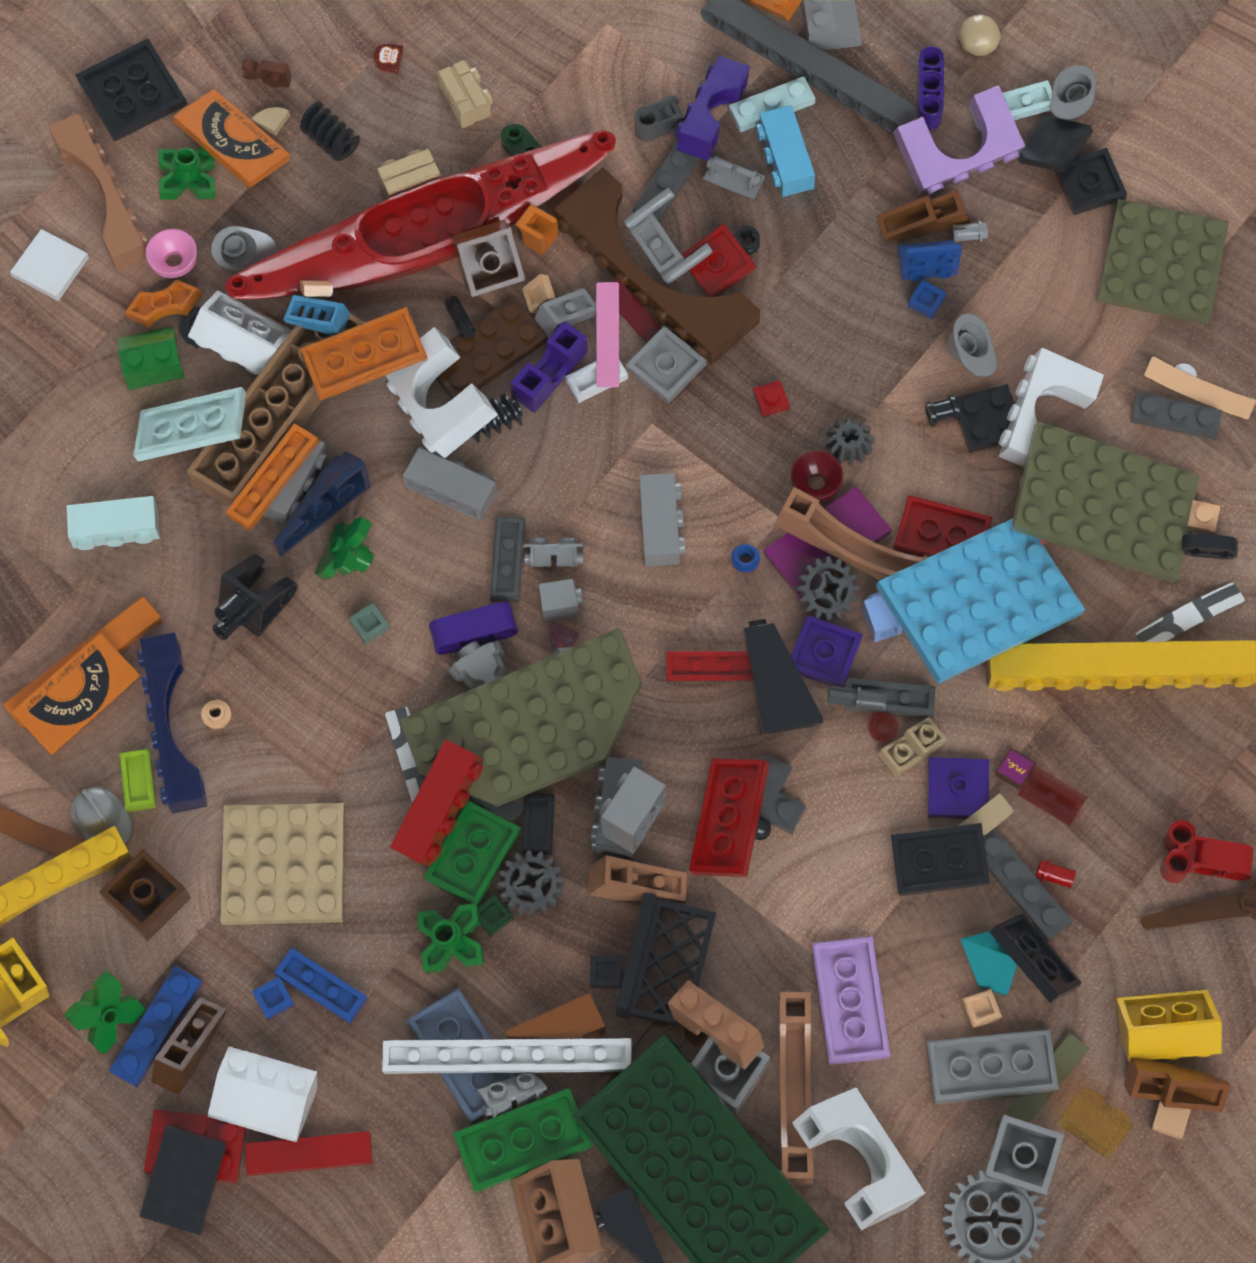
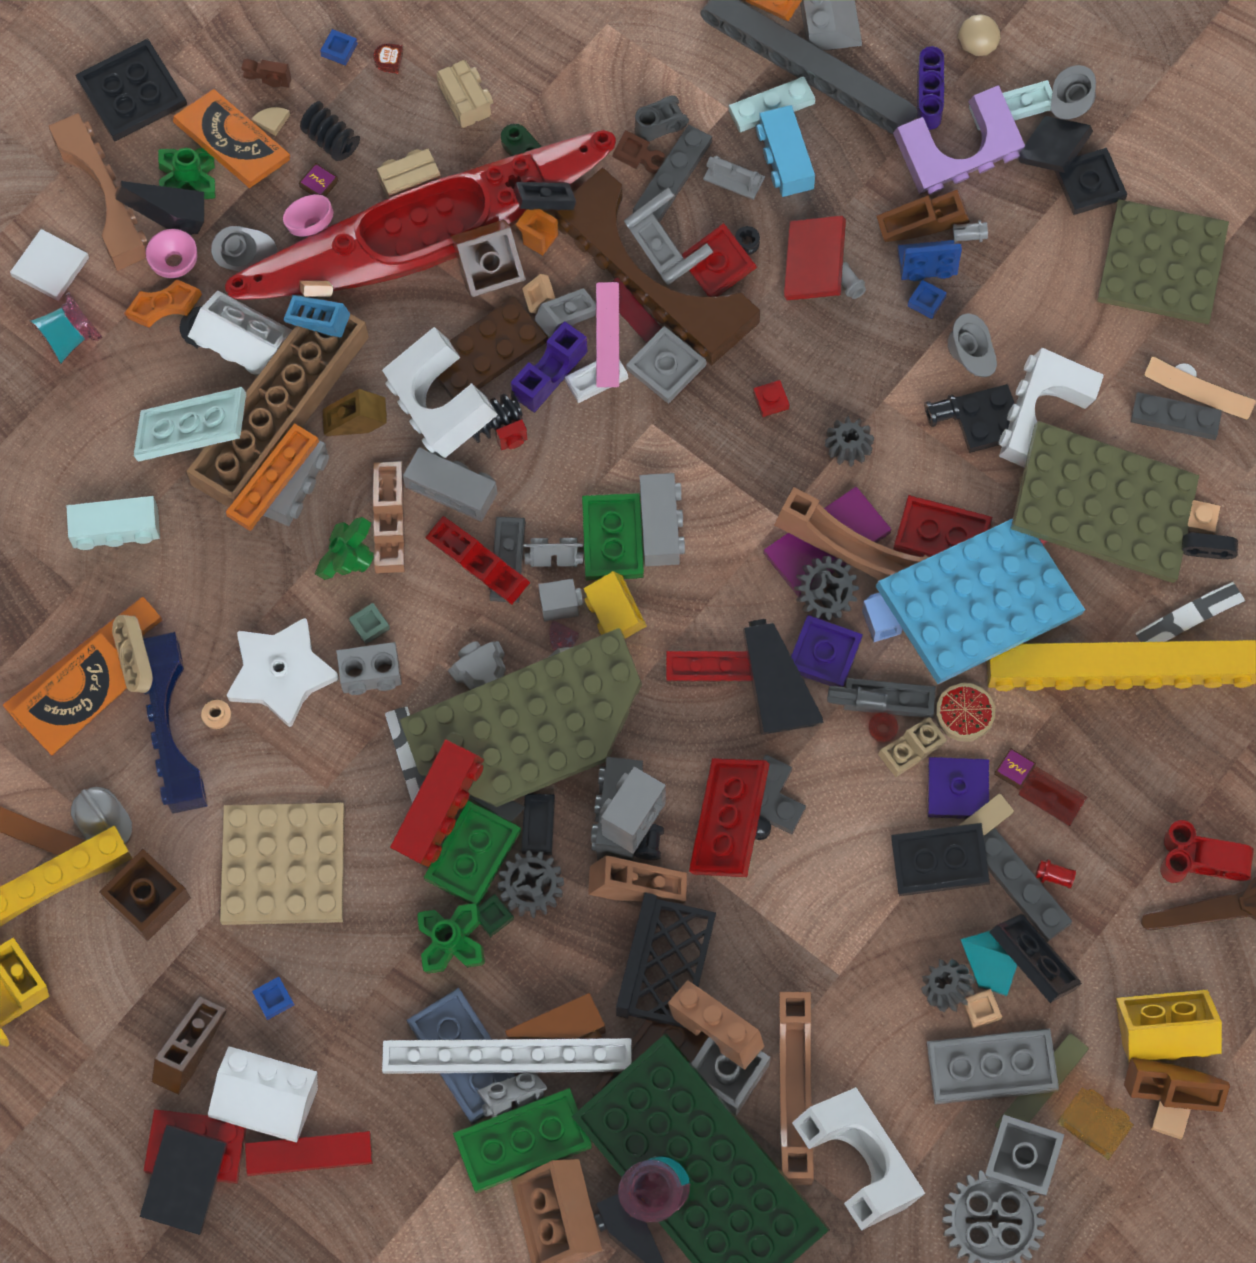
(65, 329): none -> teal hat
(102, 1010): green plant -> none
(132, 653): none -> tan beam
(137, 780): lime tile -> none
(150, 358): green slope -> none
(155, 1026): blue plate -> none
(165, 205): none -> black slope
(246, 608): black piece -> none
(283, 690): none -> white plate
(306, 212): none -> bright pink piece
(318, 181): none -> magenta tile
(320, 985): blue plate -> none
(335, 488): dark blue wedge -> none
(338, 47): none -> blue plate
(355, 414): none -> pearl gold slope
(363, 353): orange tile -> none
(368, 660): none -> light grey brick
(388, 517): none -> nougat slope
(459, 317): black axle -> none
(477, 560): none -> red slope
(481, 624): dark purple beam -> none
(512, 435): none -> red plate
(544, 195): none -> black plate
(605, 972): black plate -> none
(612, 536): none -> green plate
(614, 605): none -> yellow brick
(633, 151): none -> copper plate
(649, 846): none -> black bush
(654, 1189): none -> clear pink hat
(723, 85): dark purple arch -> none
(745, 550): blue plate -> none
(815, 258): none -> red tile
(817, 464): dark red piece -> none
(850, 1000): lavender tile -> none
(851, 283): none -> light grey pin
(948, 985): none -> dark grey gear
(965, 712): none -> tile

